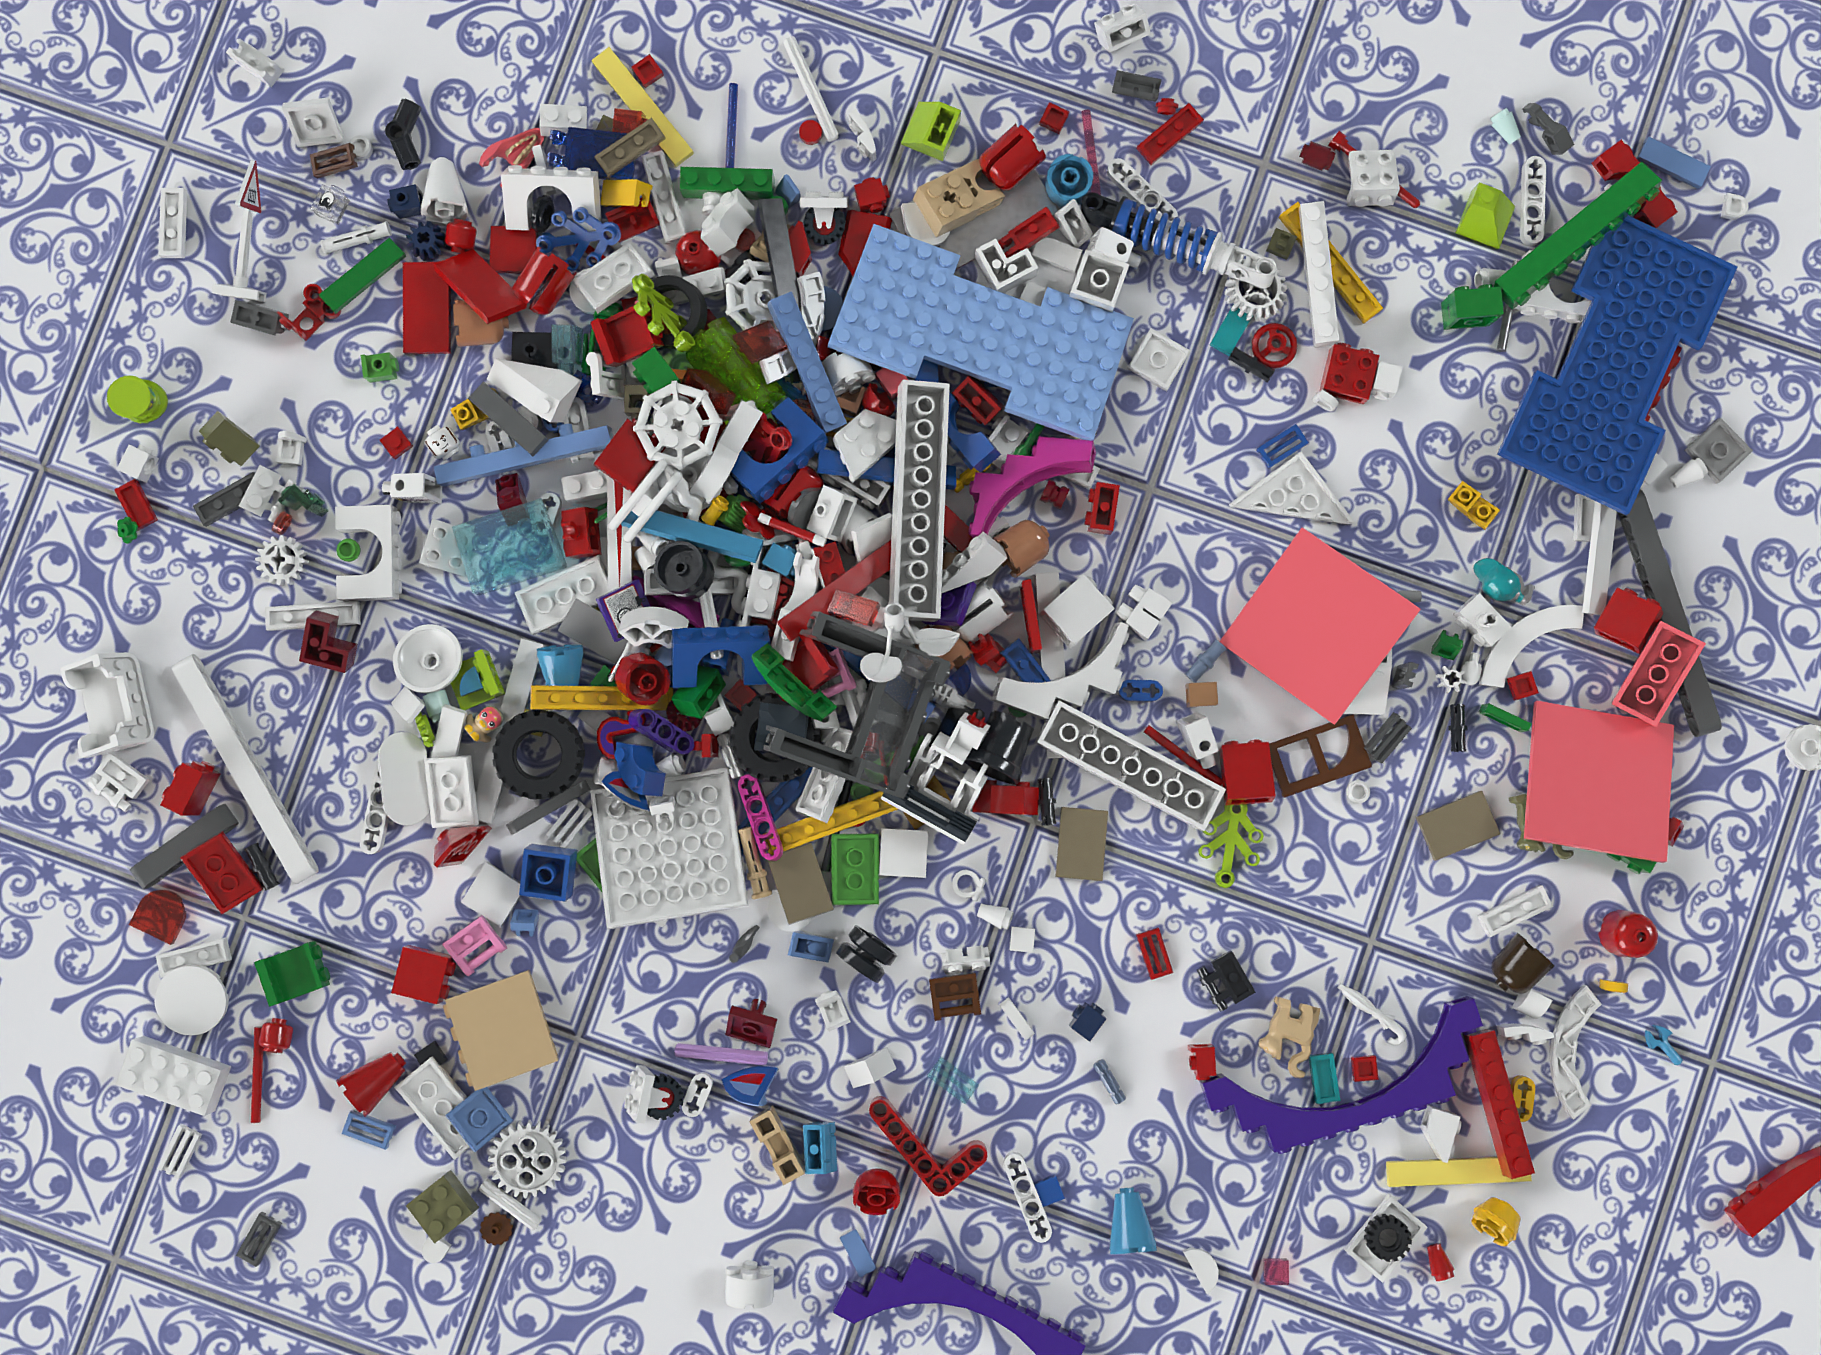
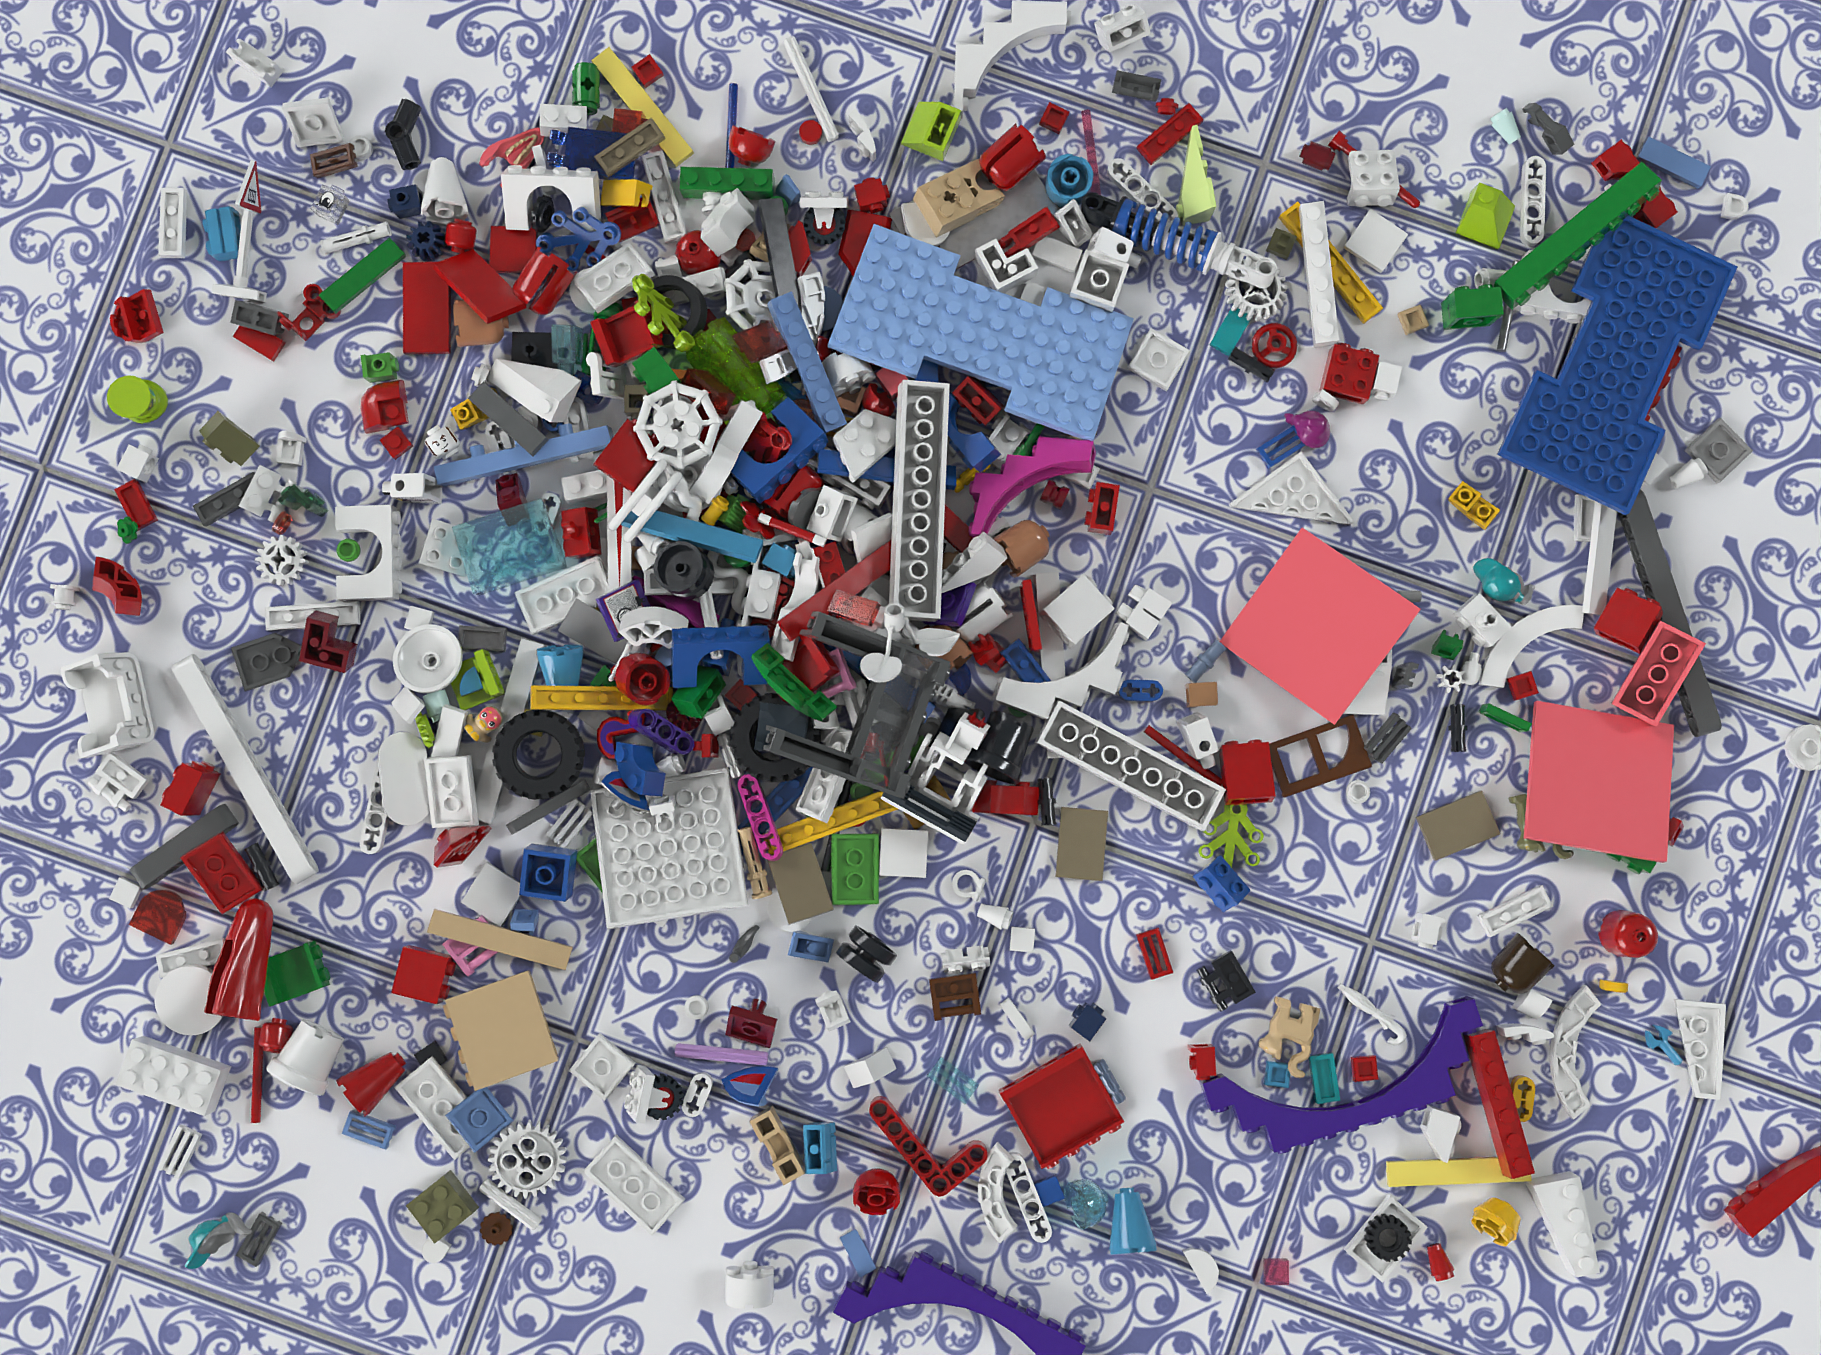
(64, 596): none -> white brick
(118, 586): none -> red brick
(126, 892): none -> white tile
(136, 317): none -> red slope
(211, 1235): none -> hair
(223, 233): none -> dark azure brick
(241, 968): none -> red piece
(262, 342): none -> red tile
(265, 660): none -> dark grey tile
(307, 1058): none -> white piece
(384, 406): none -> red brick
(418, 617): none -> white tile
(480, 375): none -> white plate
(482, 638): none -> flat silver tile
(499, 939): none -> tan tile
(586, 76): none -> green piece
(602, 1066): none -> white tile
(634, 1185): none -> white tile
(696, 1007): none -> white tile
(749, 146): none -> red cylinder
(991, 1193): none -> white tile
(1028, 22): none -> white arch
(1061, 1106): none -> red panel
(1087, 1202): none -> clear light blue cylinder
(1197, 192): none -> yellowish green wedge
(1221, 884): none -> blue bracket
(1277, 1074): none -> dark azure tile
(1310, 427): none -> magenta hat
(1375, 241): none -> white tile
(1413, 319): none -> tan tile
(1427, 930): none -> white brick
(1566, 1218): none -> white wedge
(1703, 1043): none -> white wing

